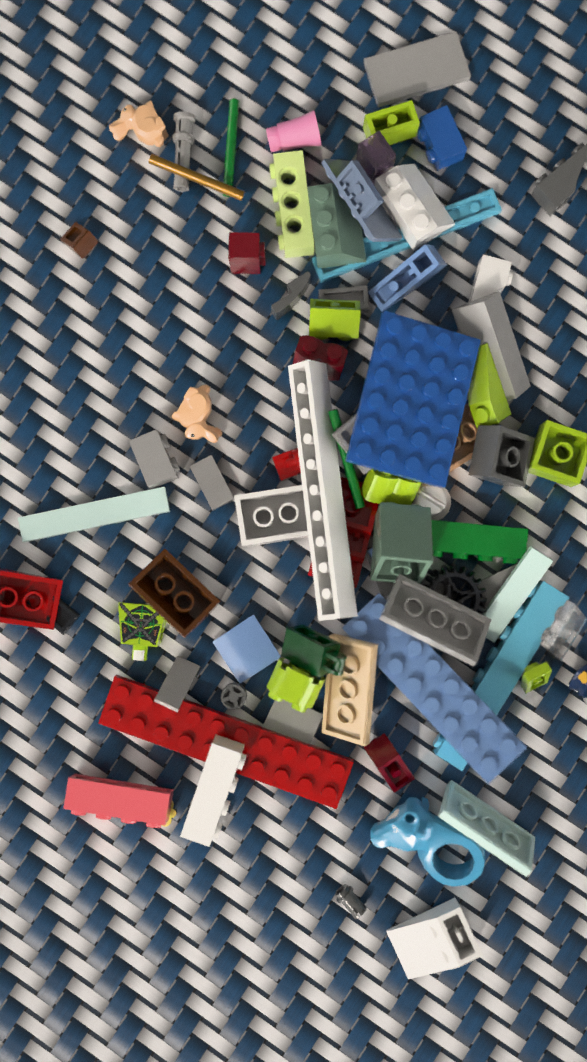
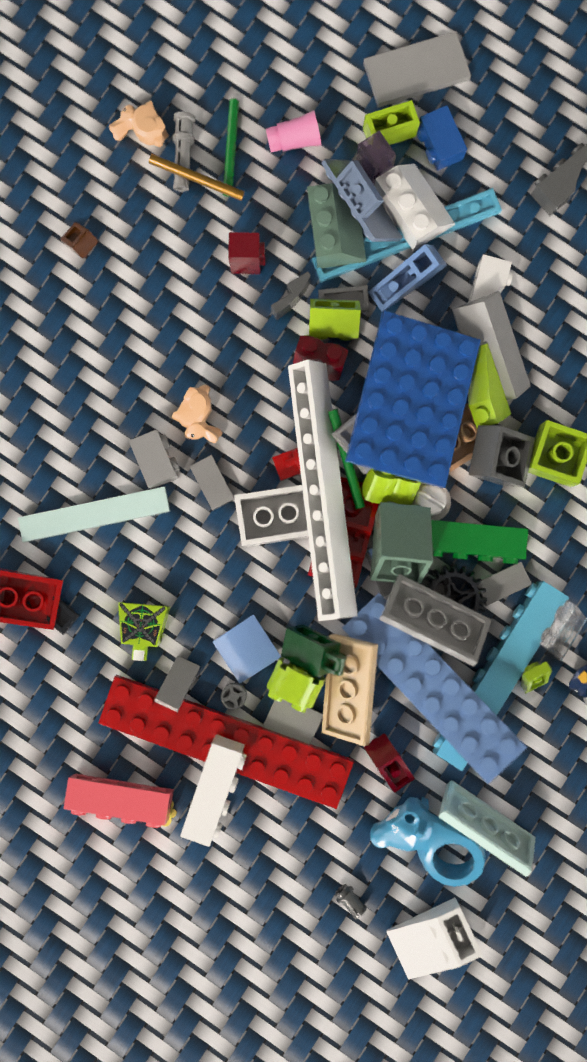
(174, 593): reddish brown slope -> none
(292, 166): yellowish green brick -> none
(515, 591): light aqua tile -> none

